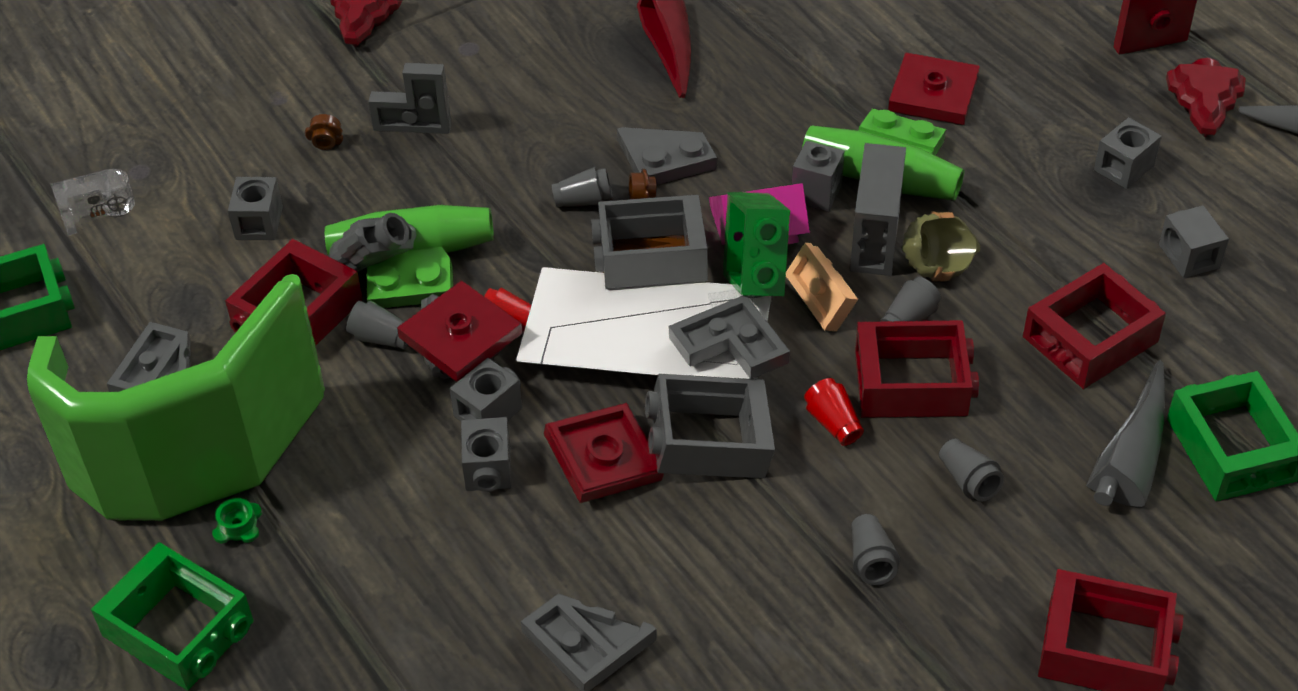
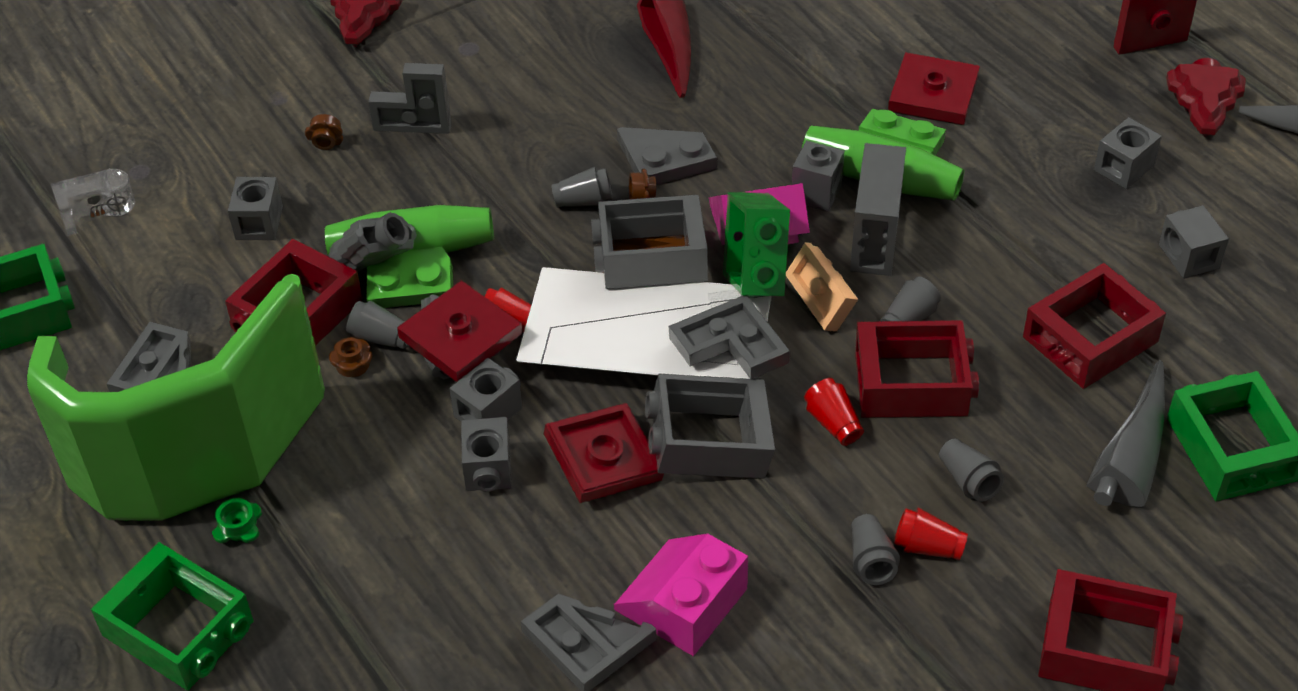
(351, 357): none -> reddish brown plate
(687, 590): none -> dark pink slope
(928, 535): none -> red cone
(939, 246): olive hair -> none

